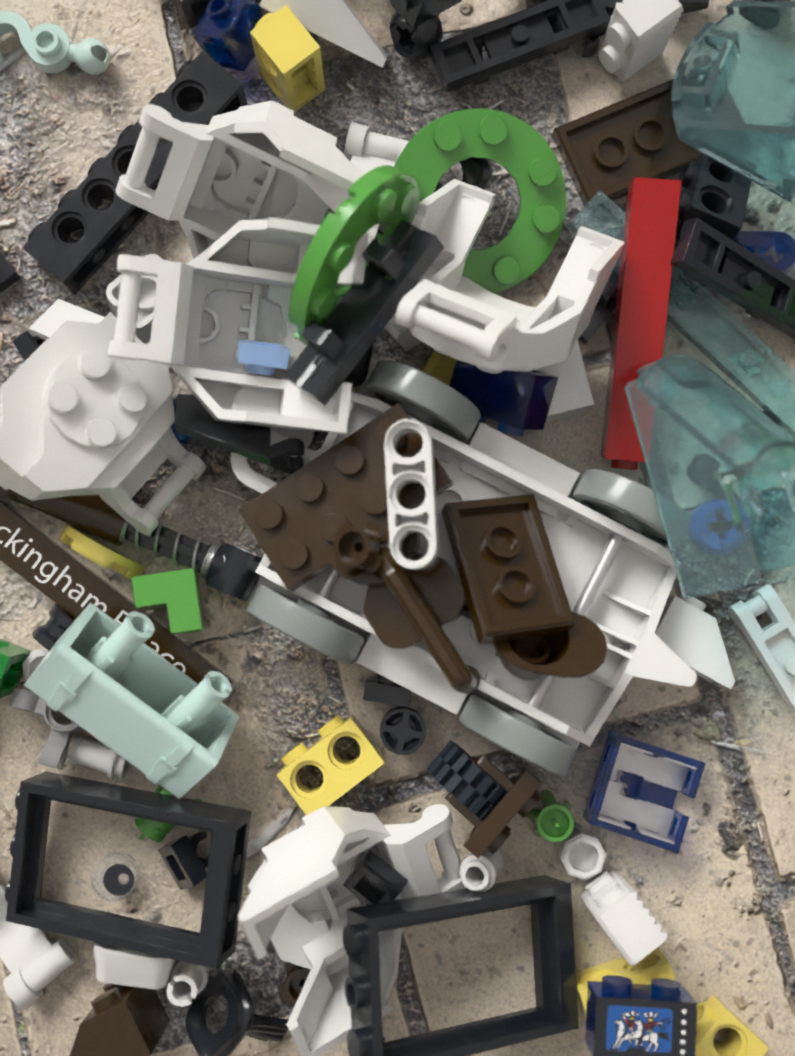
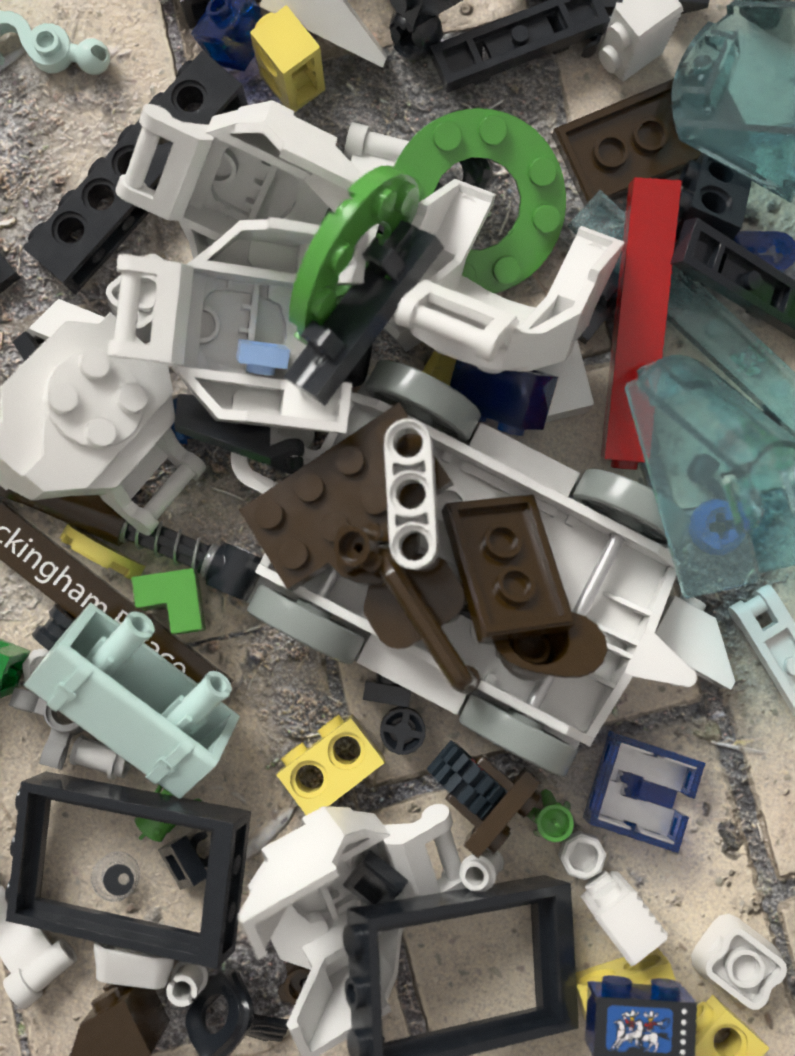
(739, 961): none -> white piece

